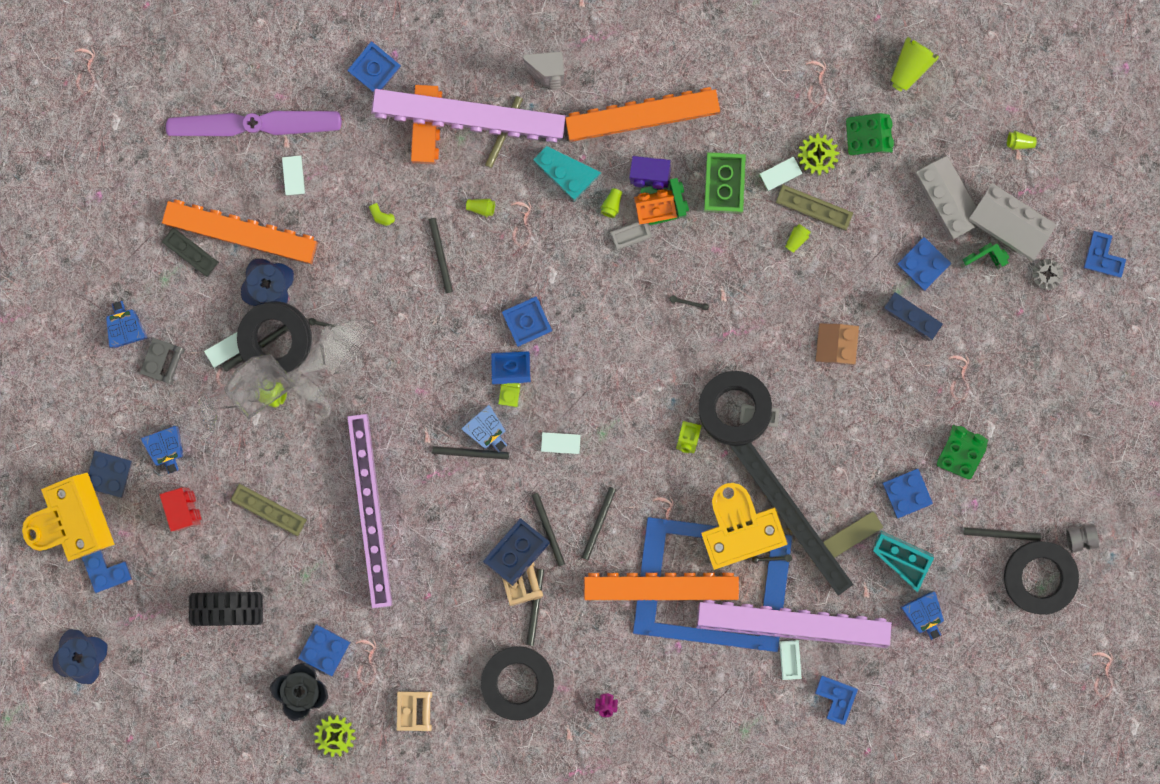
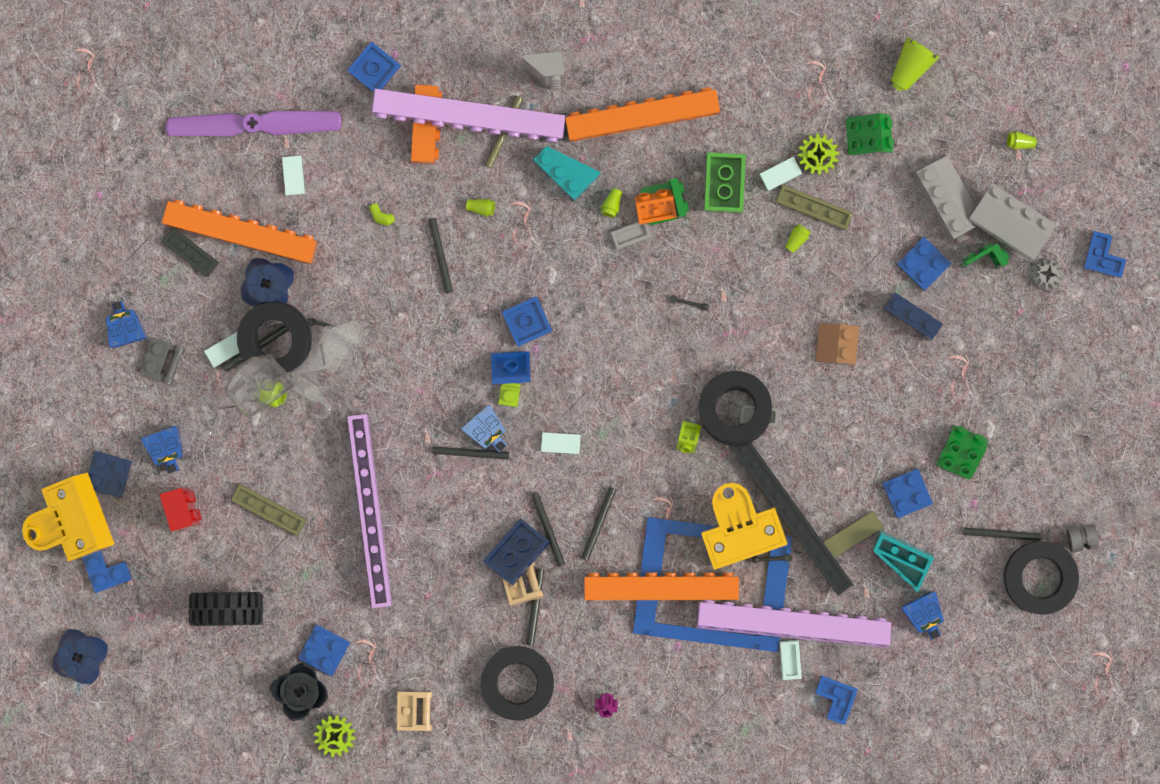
(650, 172): dark purple brick -> none

